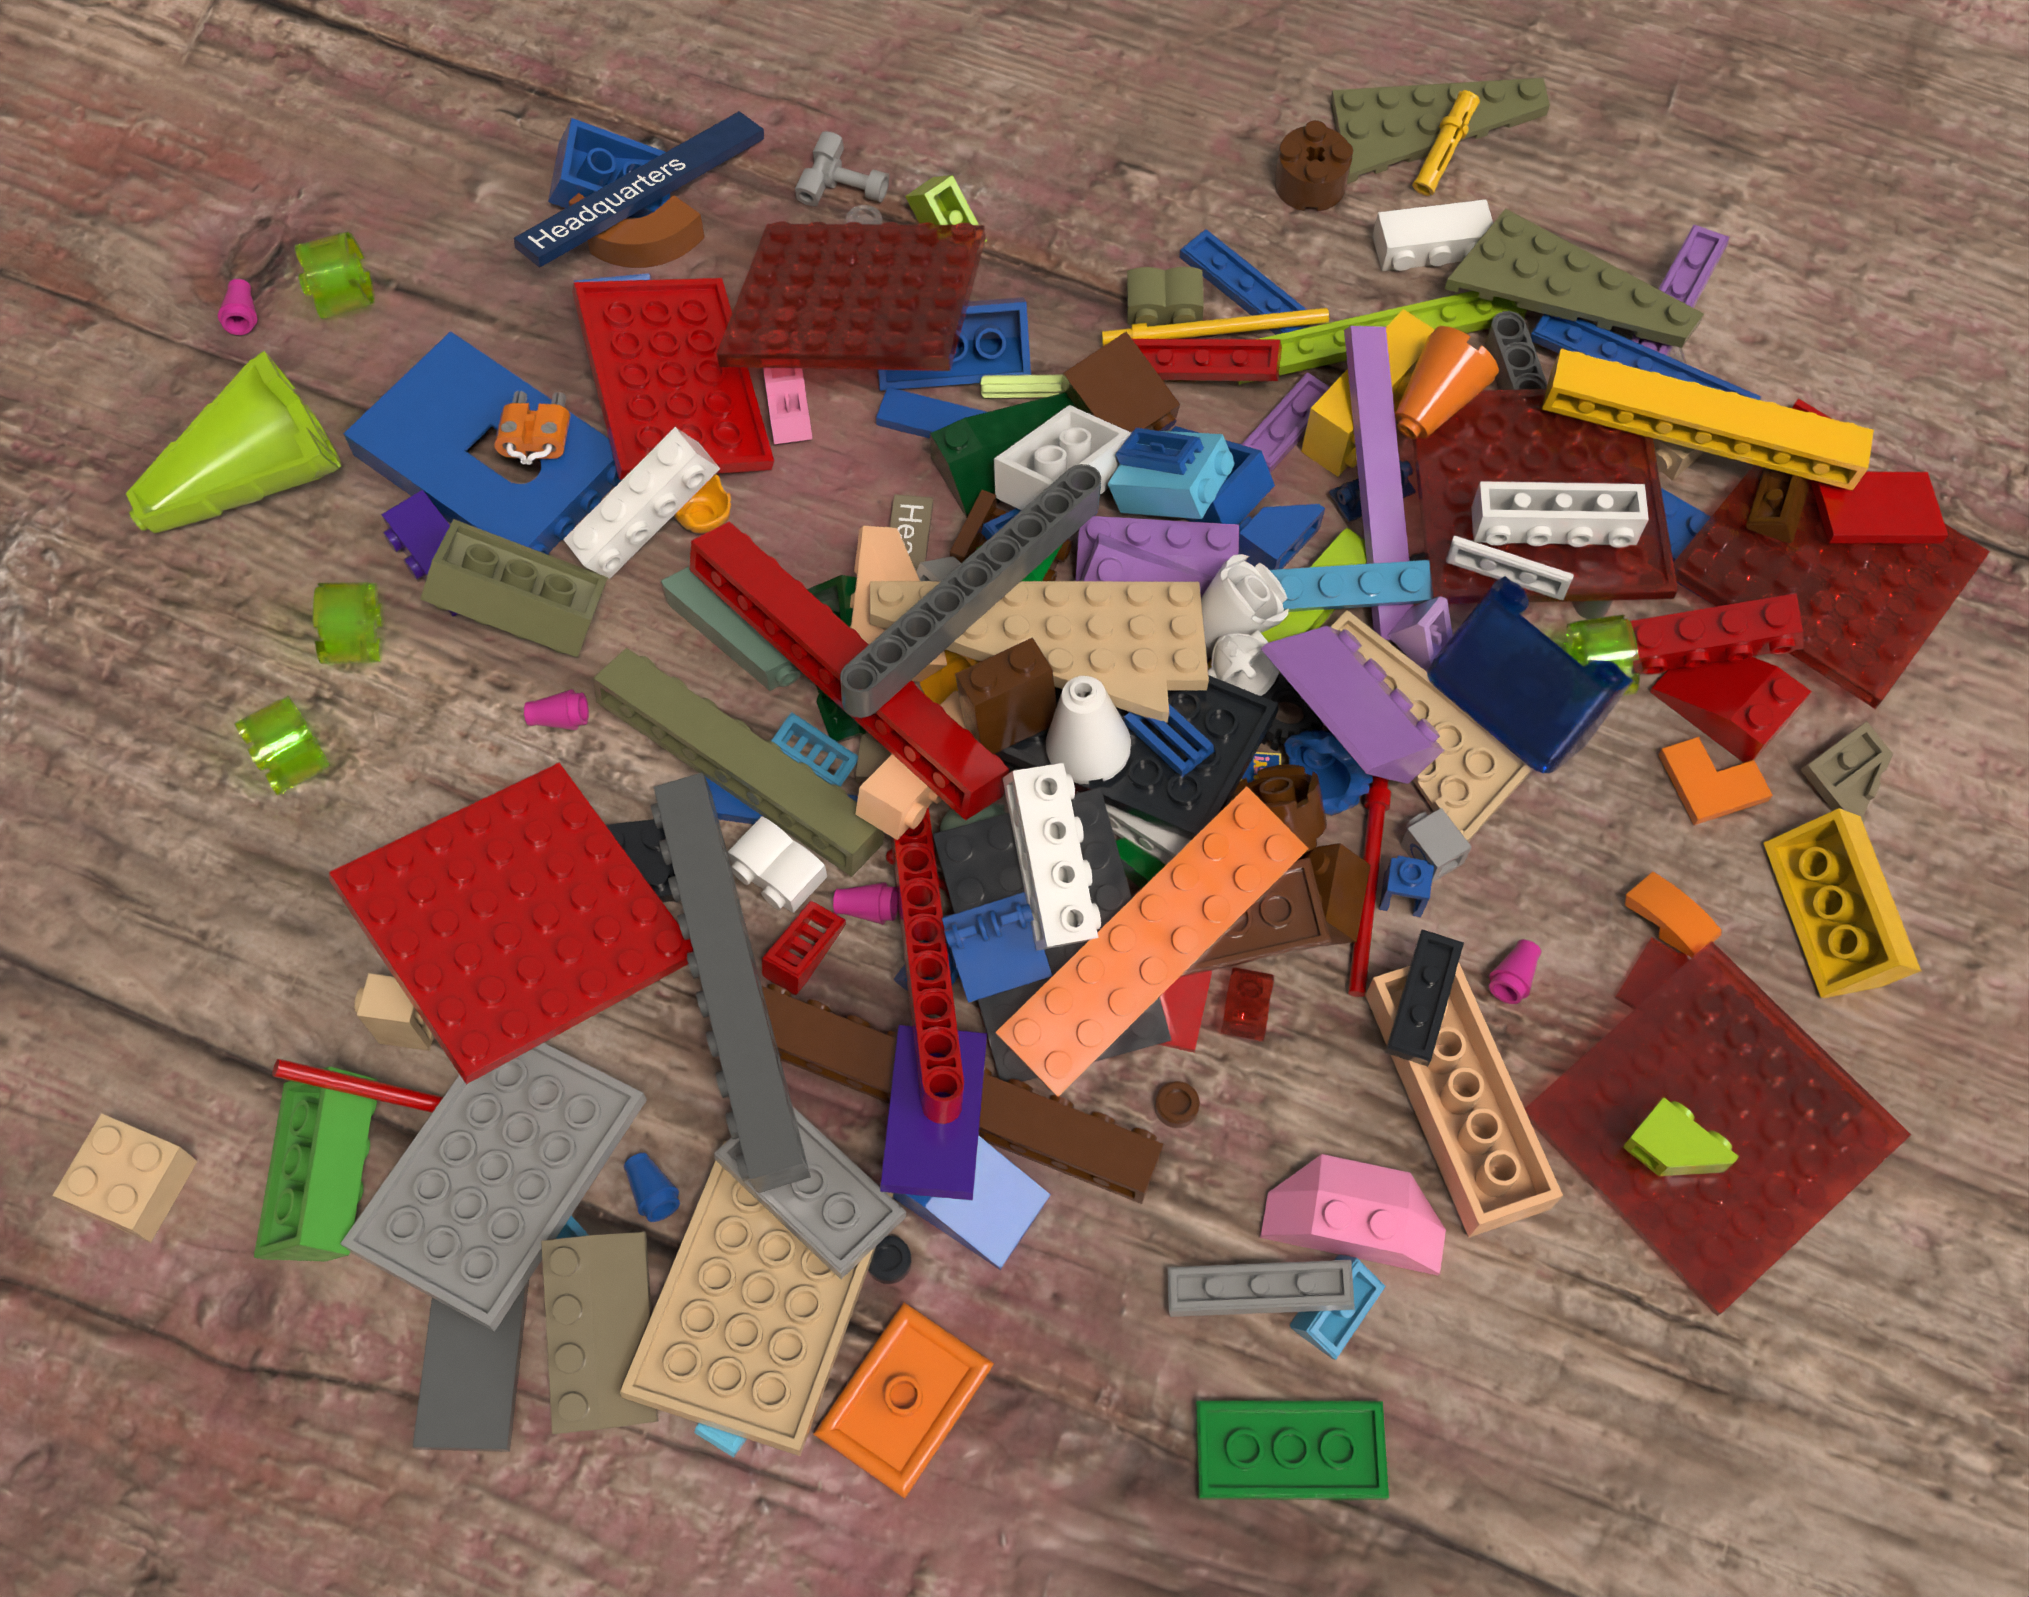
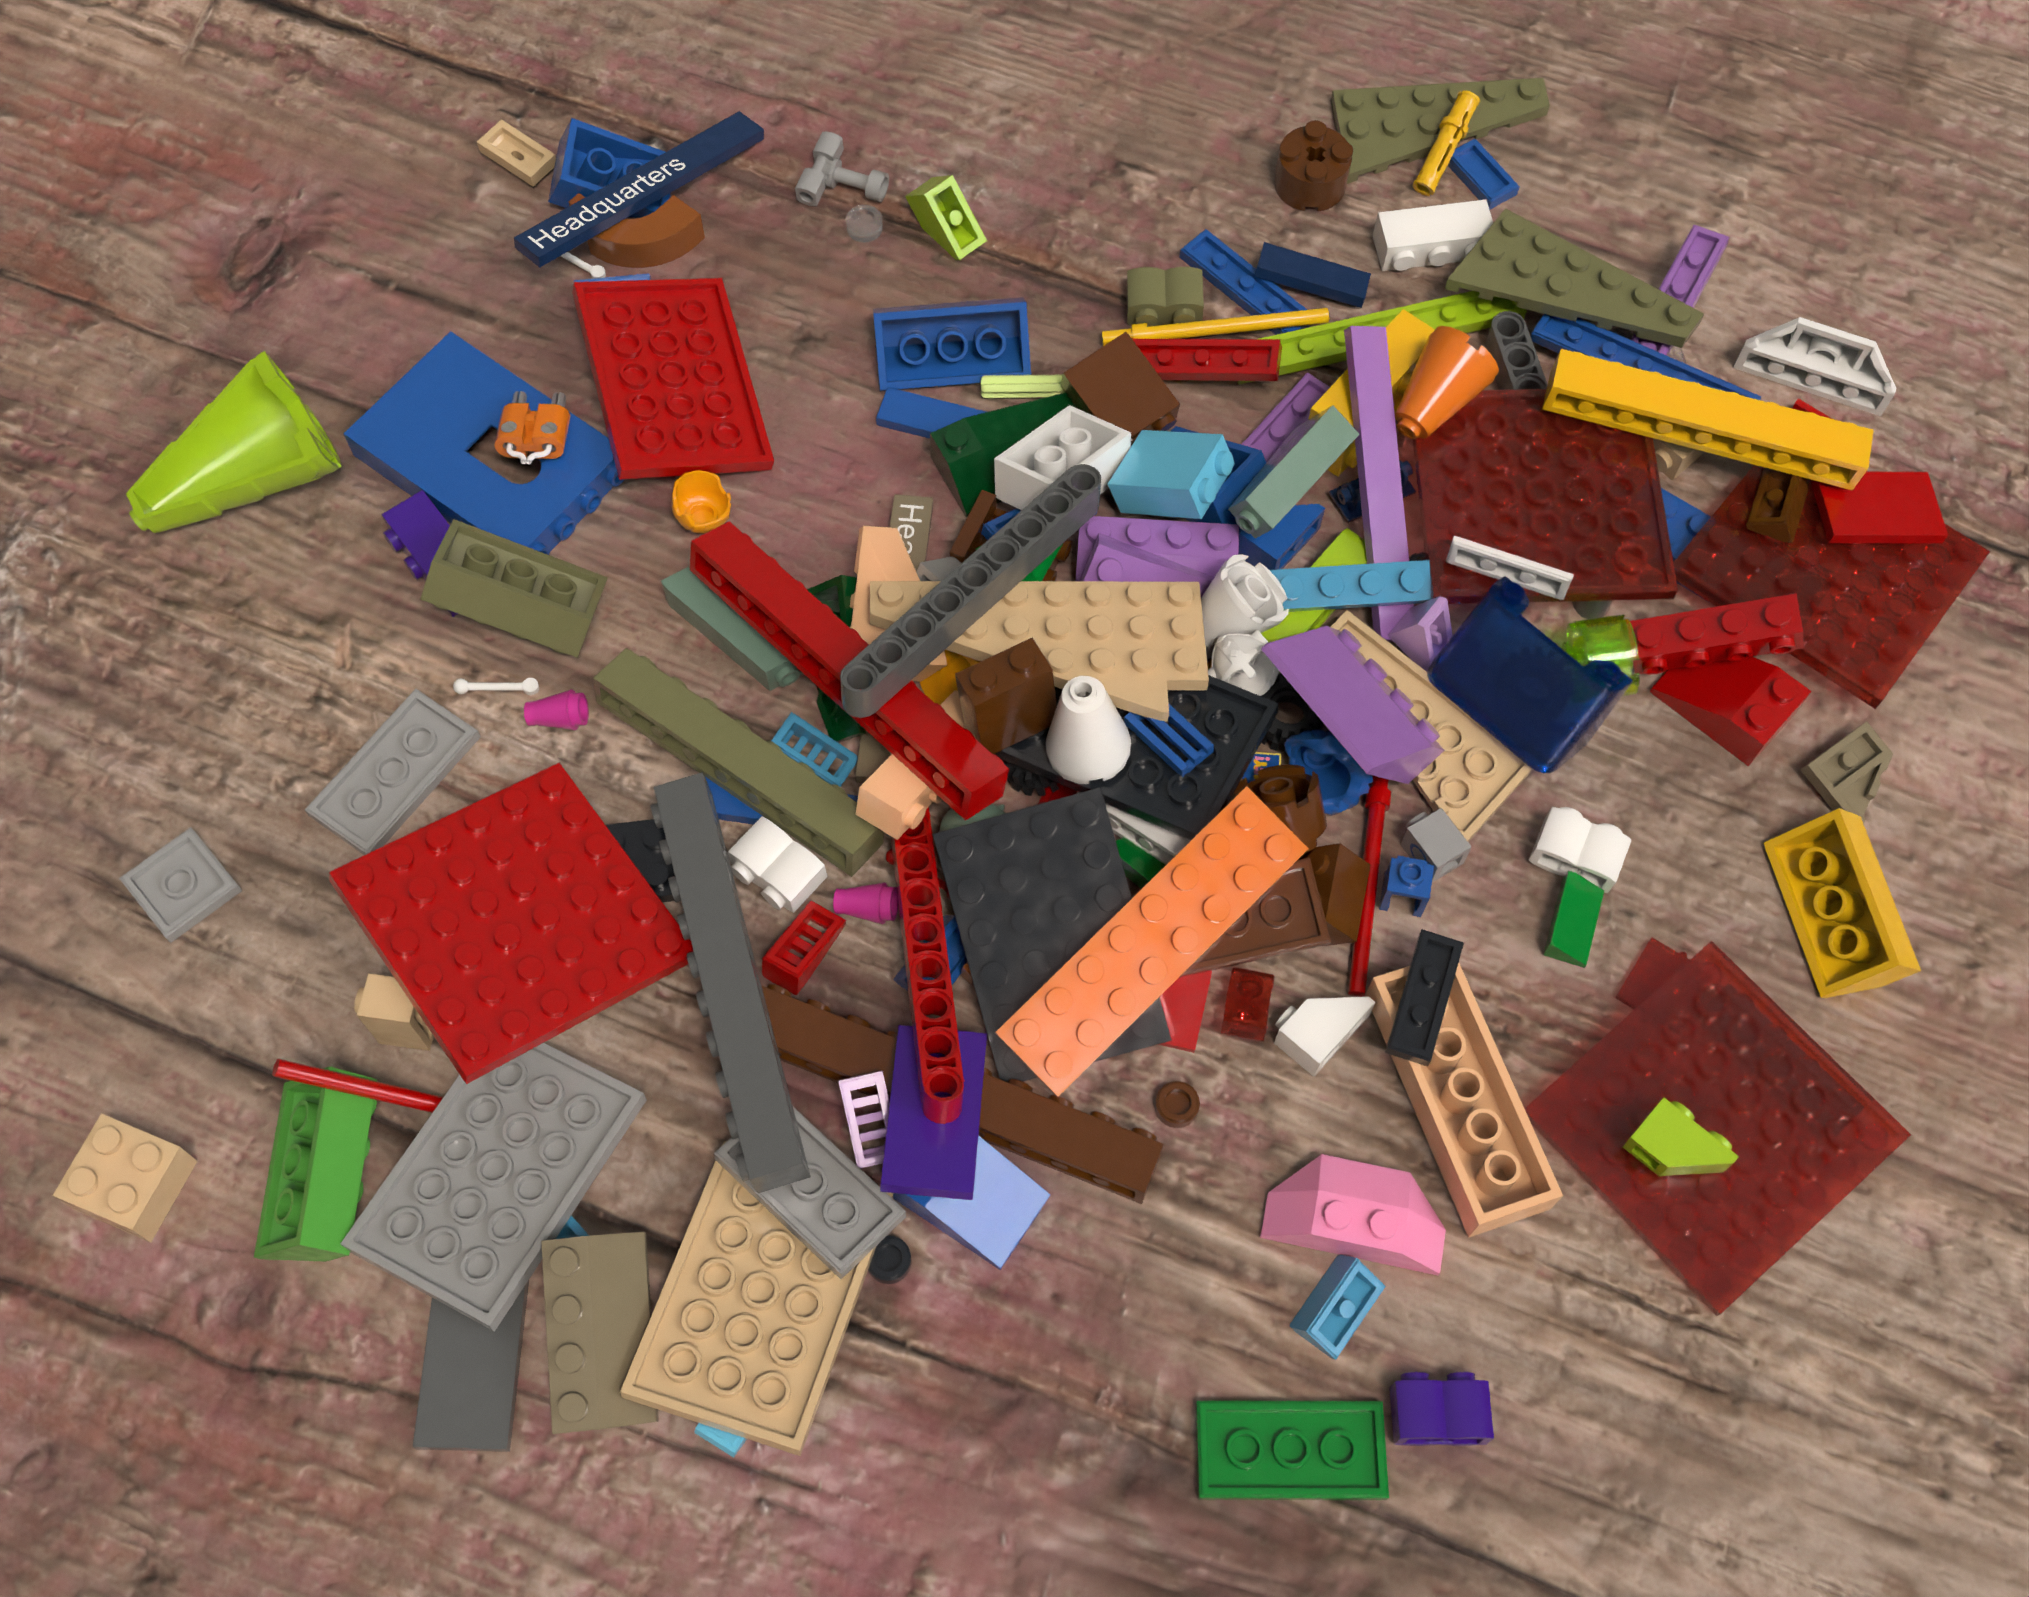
(180, 884): none -> light grey tile
(237, 309): dark pink cone -> none
(282, 745): clear neon green brick -> none
(335, 274): clear neon green brick -> none
(347, 622): clear neon green brick -> none
(393, 773): none -> light grey tile
(506, 144): none -> tan piece
(529, 686): none -> white hinge
(596, 271): none -> white hinge
(641, 503): white brick -> none
(651, 1189): blue cone -> none
(787, 405): bright pink slope -> none
(854, 297): clear red plate -> none
(874, 1155): none -> lavender slope
(903, 1399): orange piece -> none
(995, 947): blue hinge -> none
(1051, 856): white brick -> none
(1157, 455): blue tile -> none
(1260, 1288): light grey tile -> none
(1292, 471): none -> sand green slope
(1312, 275): none -> dark blue tile
(1320, 1029): none -> white slope
(1441, 1411): none -> dark purple brick
(1482, 174): none -> blue tile
(1514, 975): dark pink cone -> none
(1559, 513): white brick -> none
(1574, 920): none -> green slope
(1581, 847): none -> white brick
(1678, 916): orange slope -> none
(1708, 792): orange tile -> none
(1821, 363): none -> white wedge

